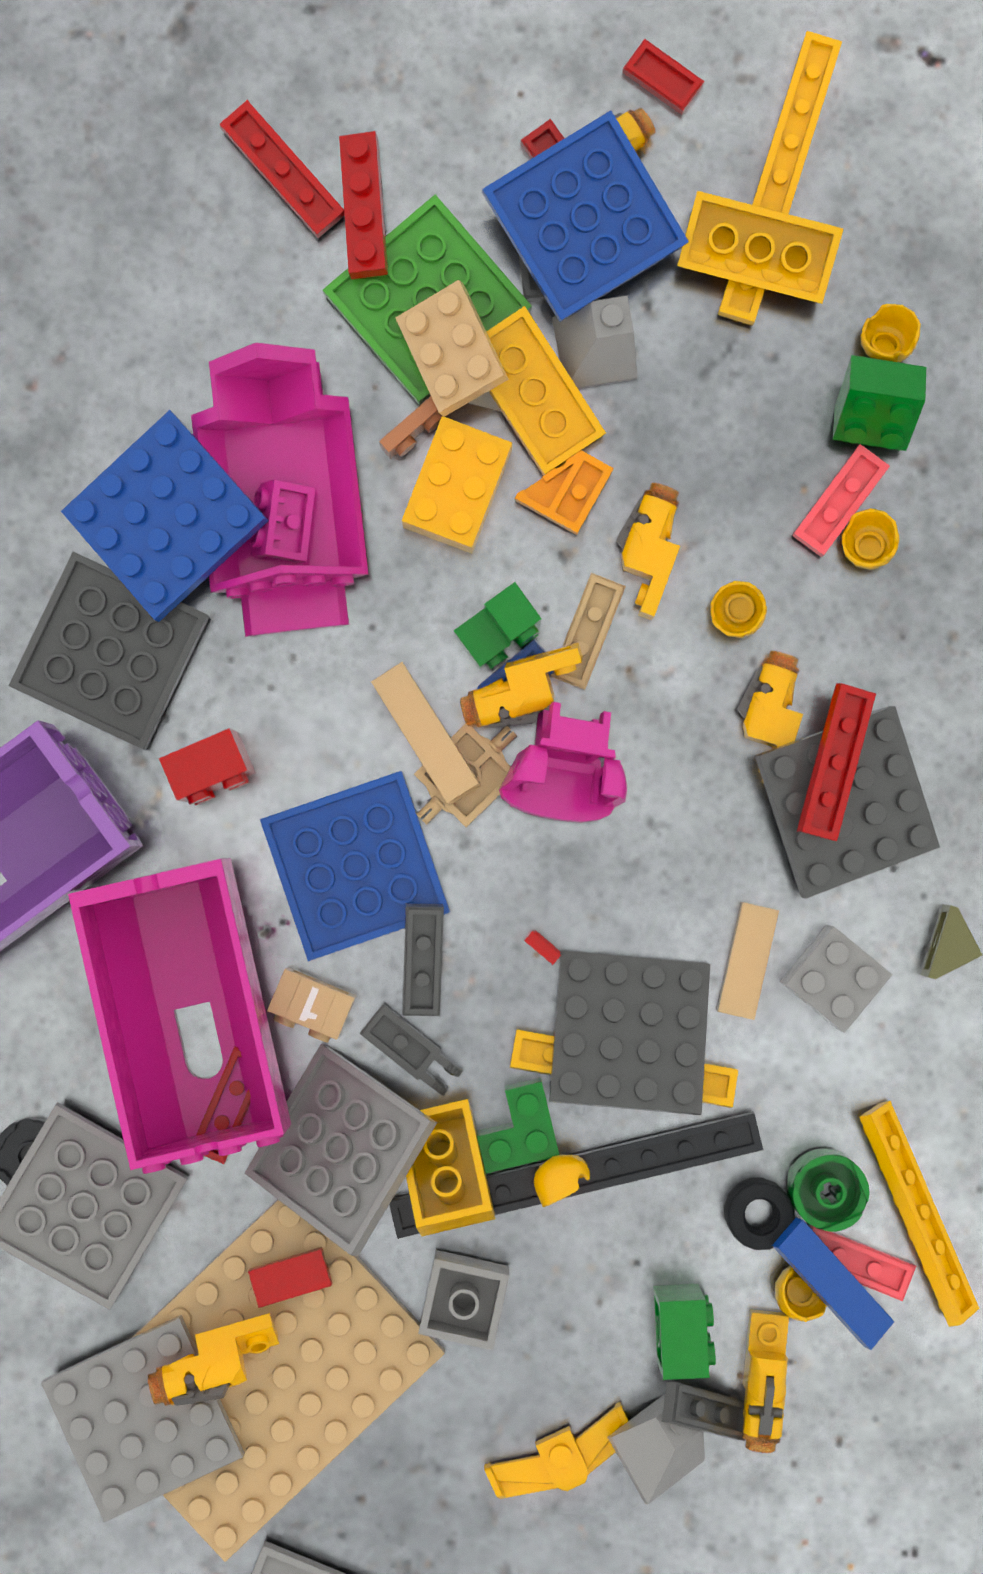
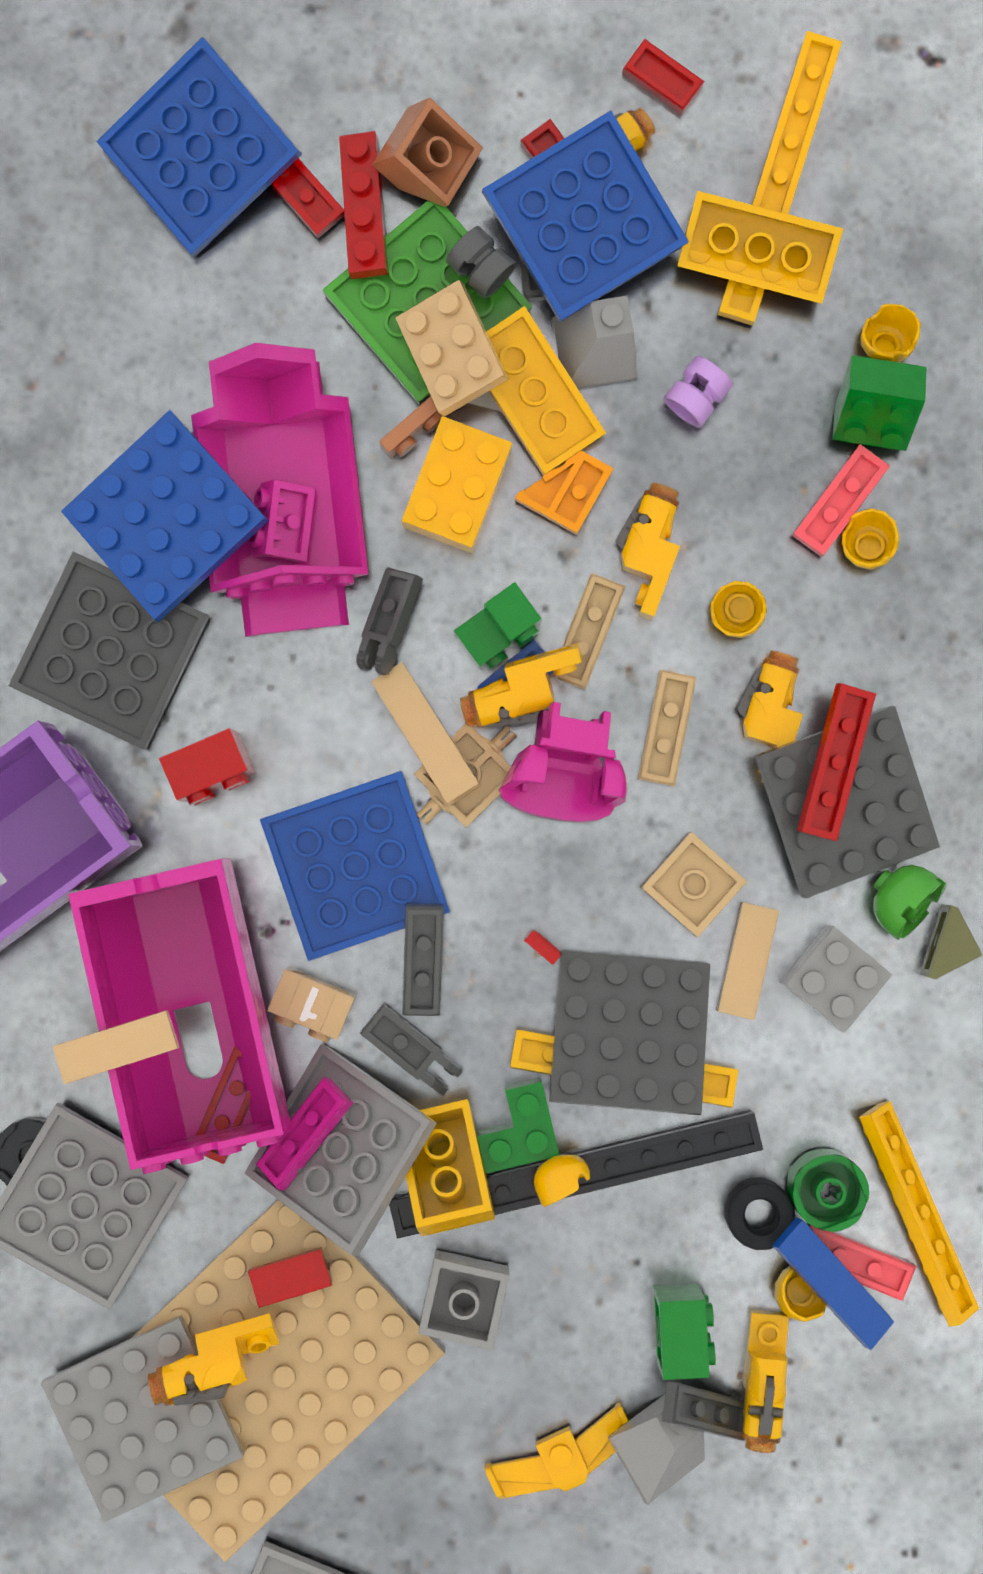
(116, 1047): none -> tan tile
(199, 147): none -> blue plate
(306, 1133): none -> dark pink tile
(388, 620): none -> dark grey hinge
(428, 153): none -> nougat slope
(482, 263): none -> dark grey wheel
(667, 728): none -> tan tile
(689, 401): none -> lavender wheel
(694, 884): none -> tan plate
(905, 898): none -> bright green cylinder

